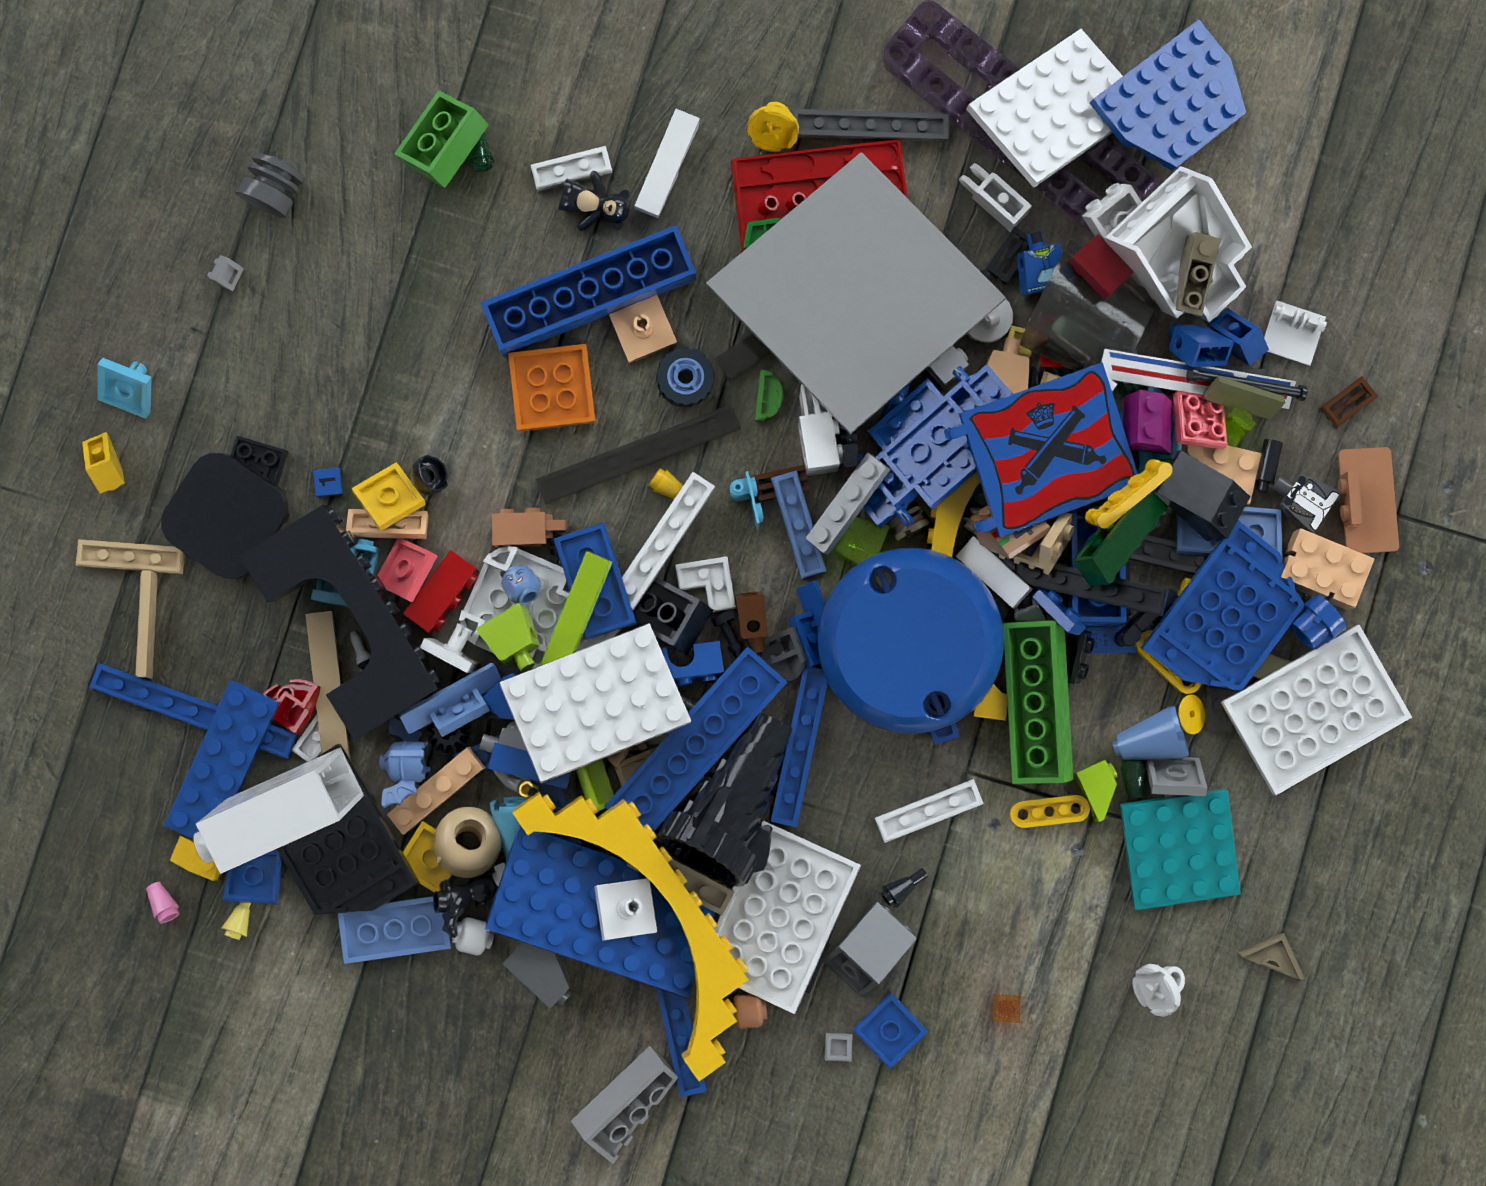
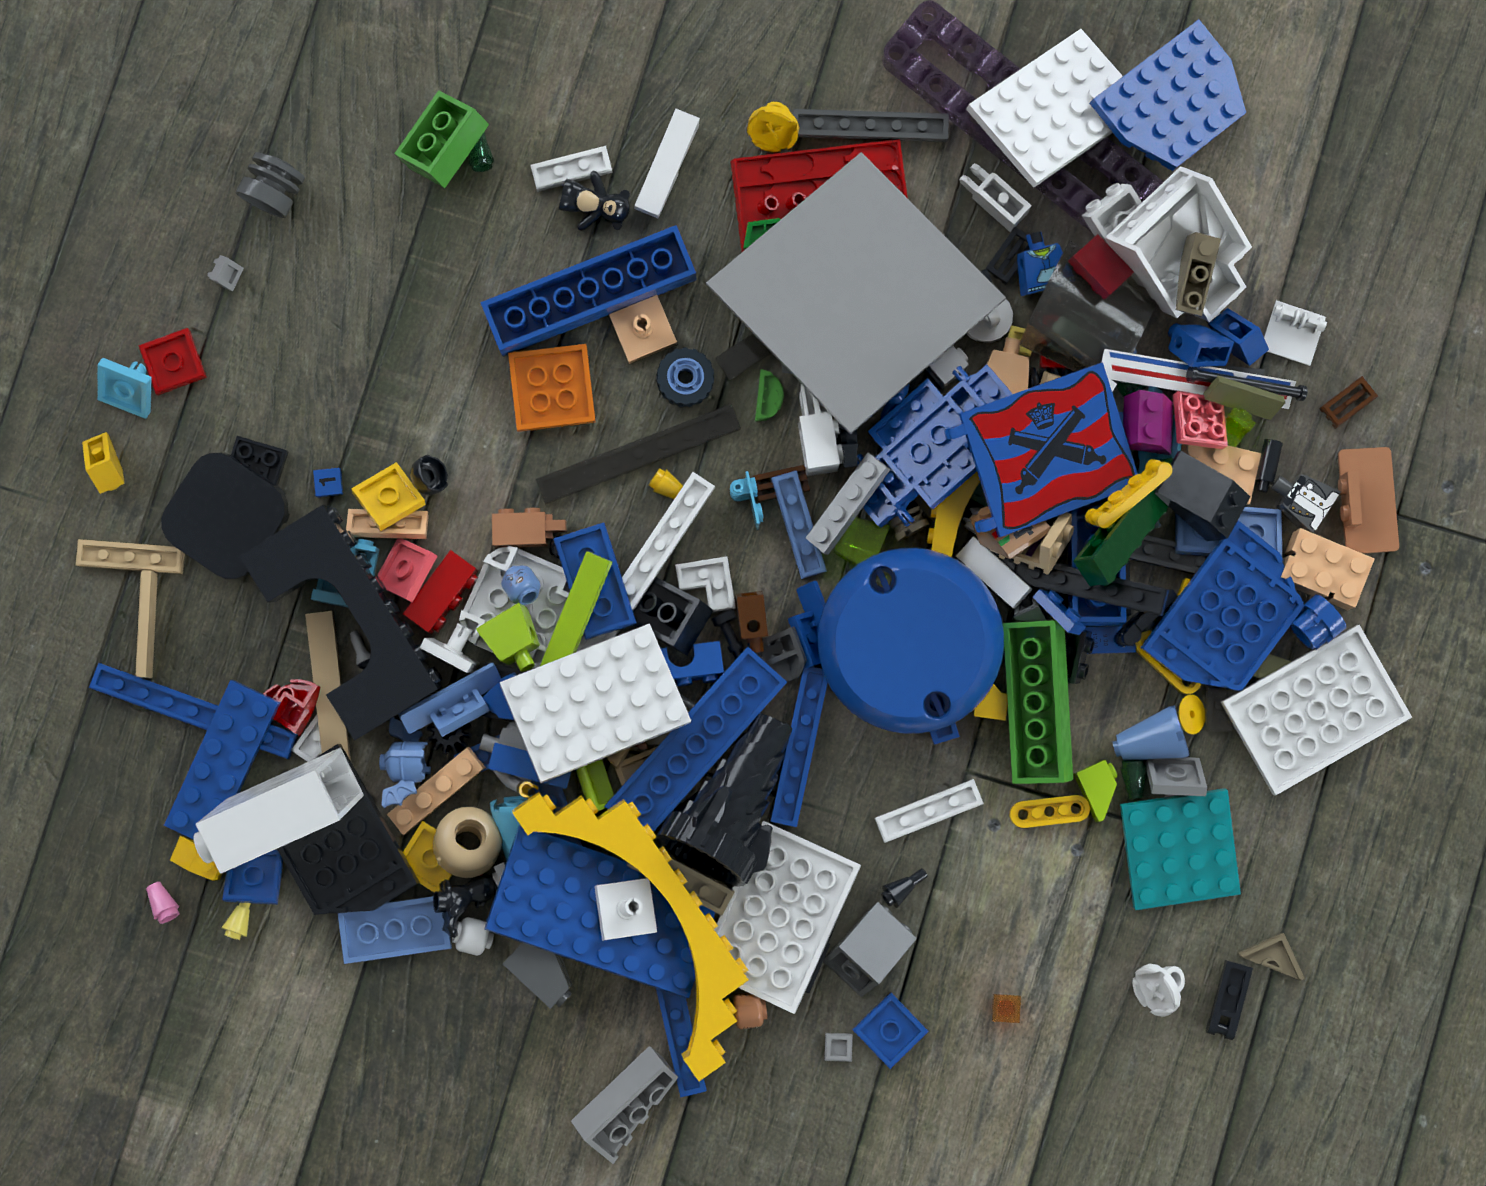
(172, 361): none -> red tile
(1229, 999): none -> black plate

